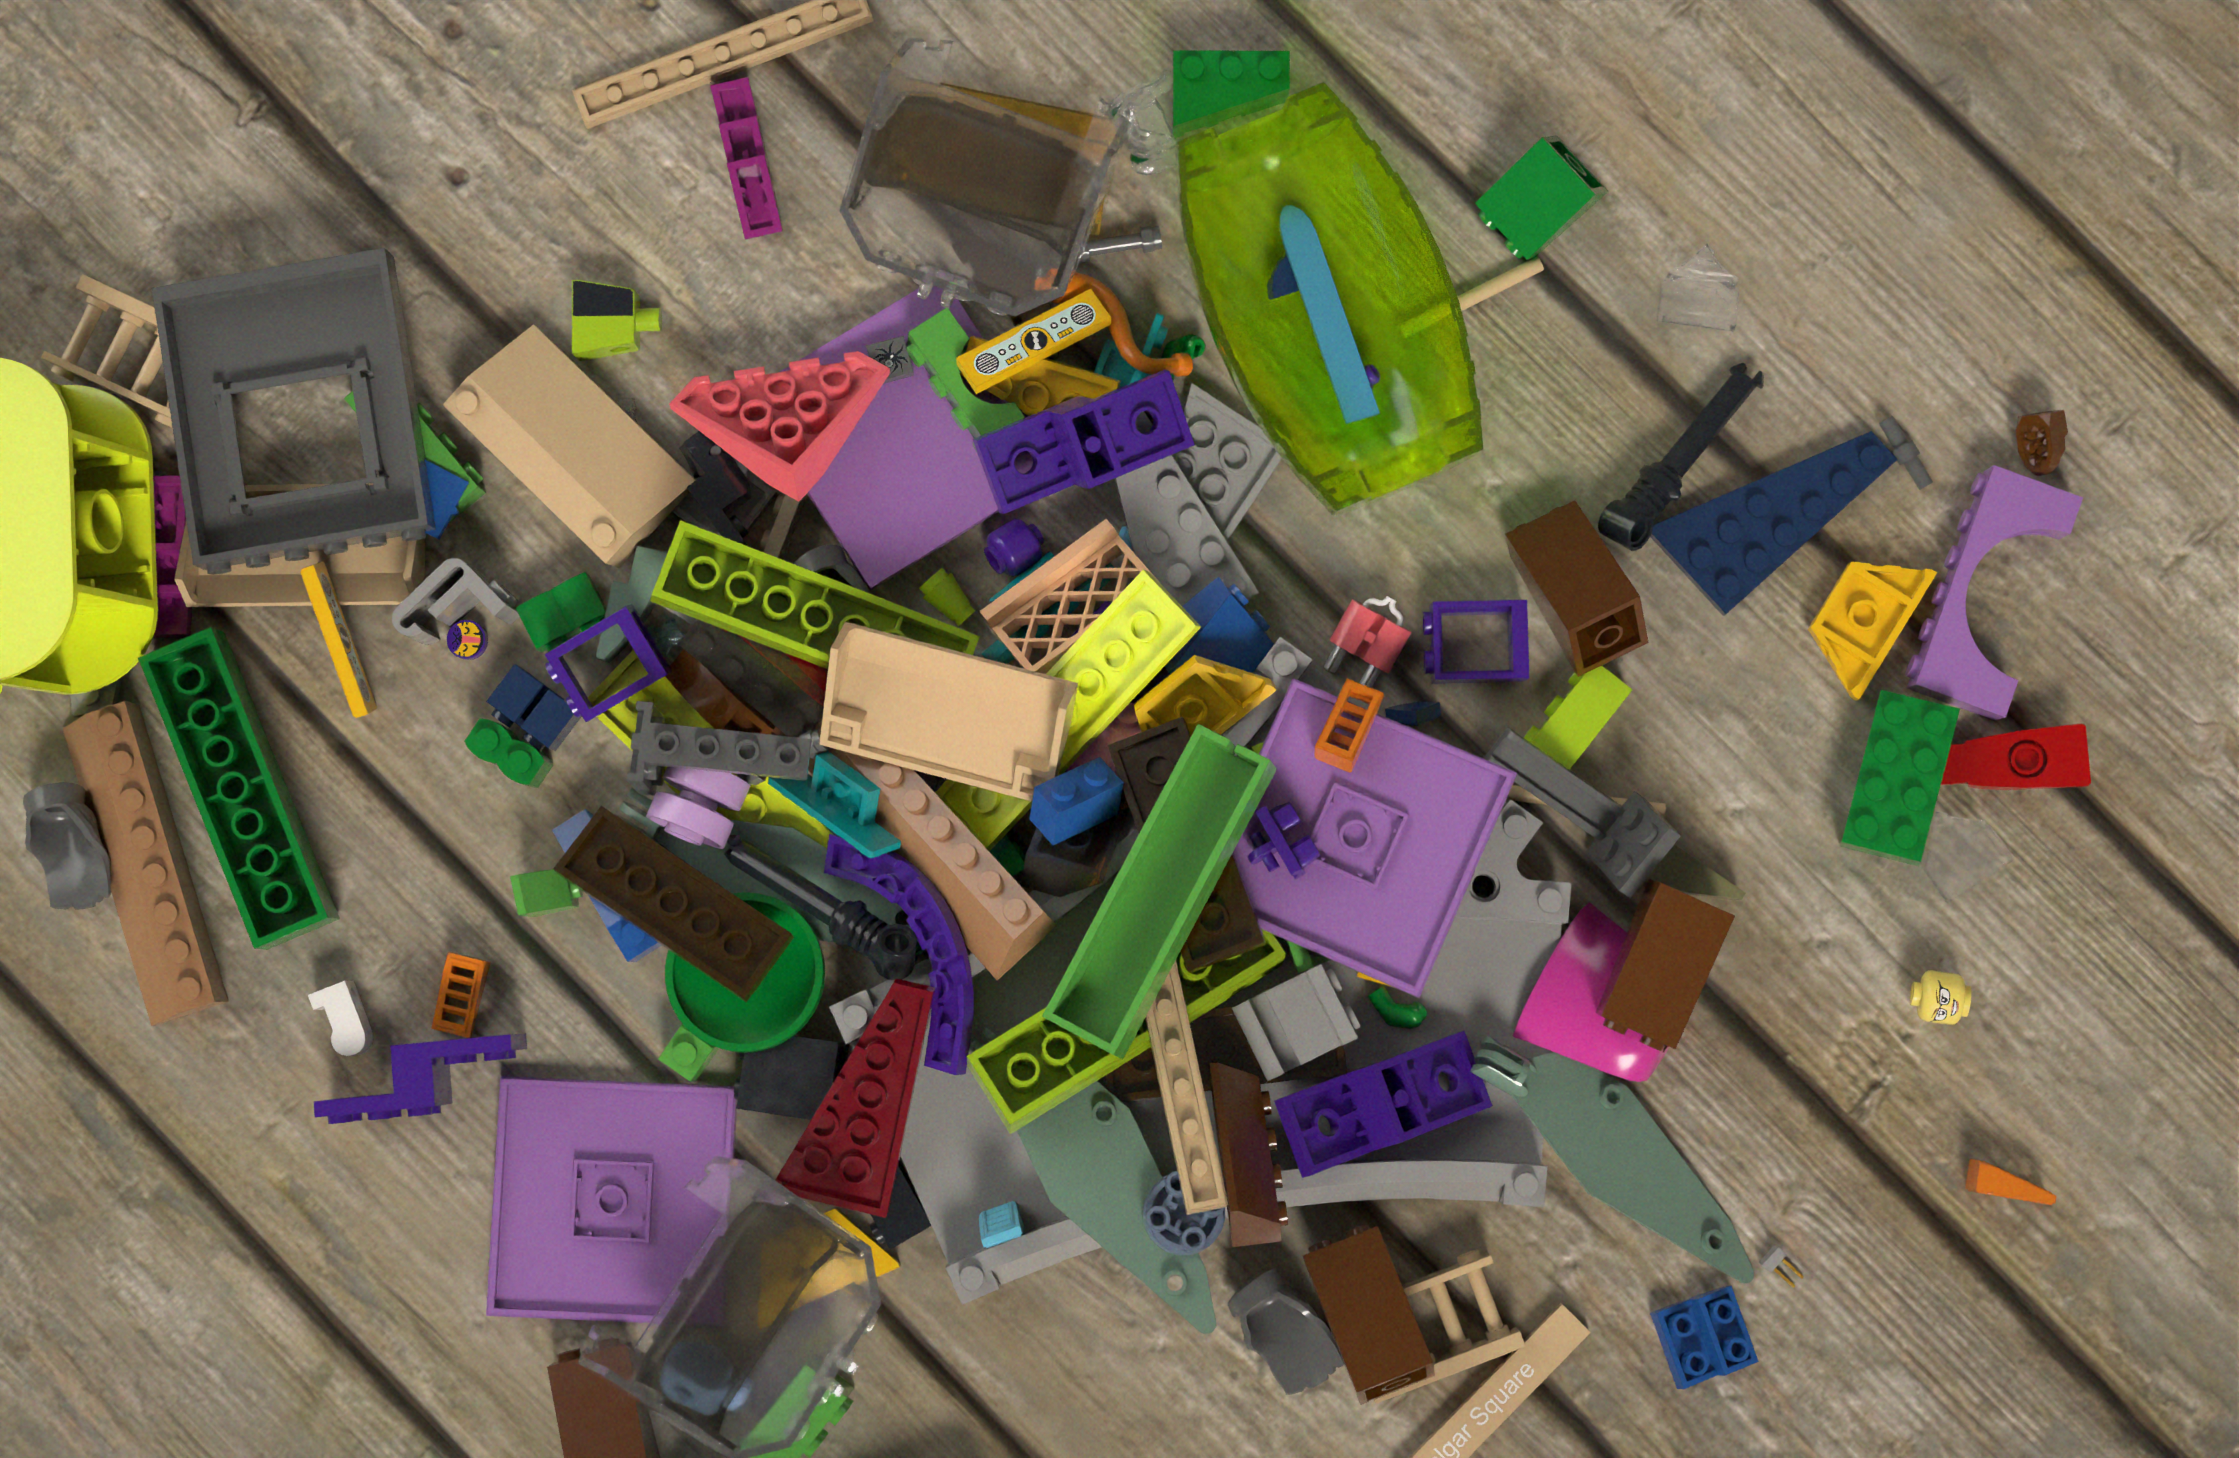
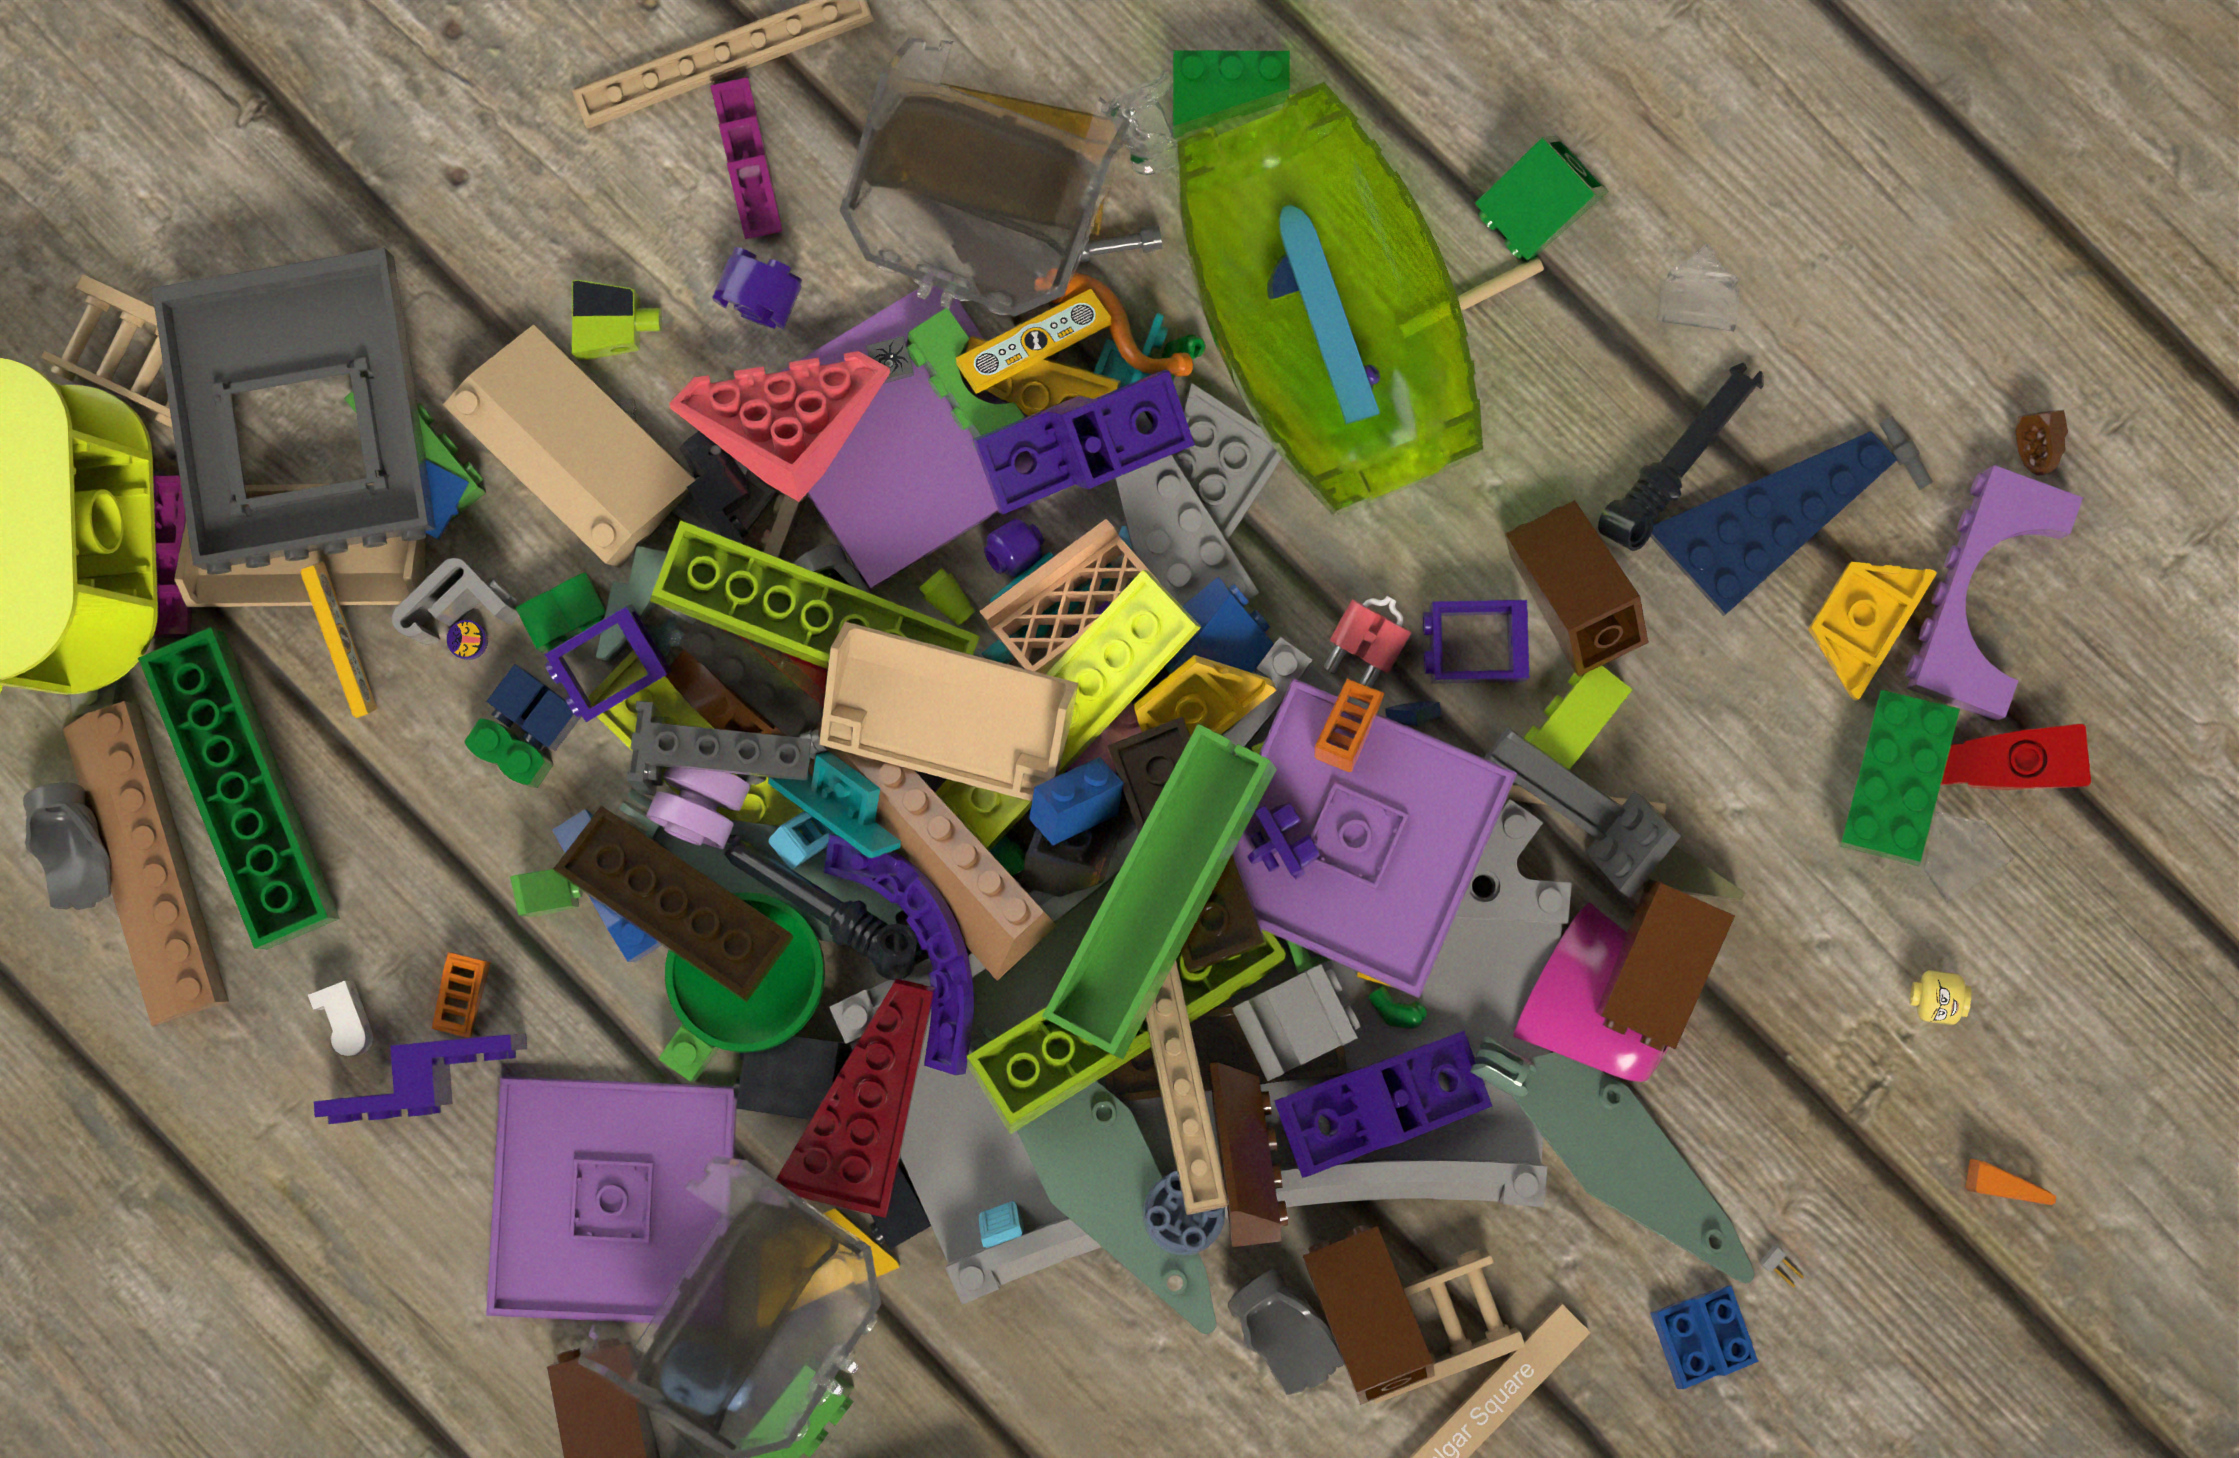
(758, 289): none -> dark purple brick
(792, 844): none -> medium azure slope

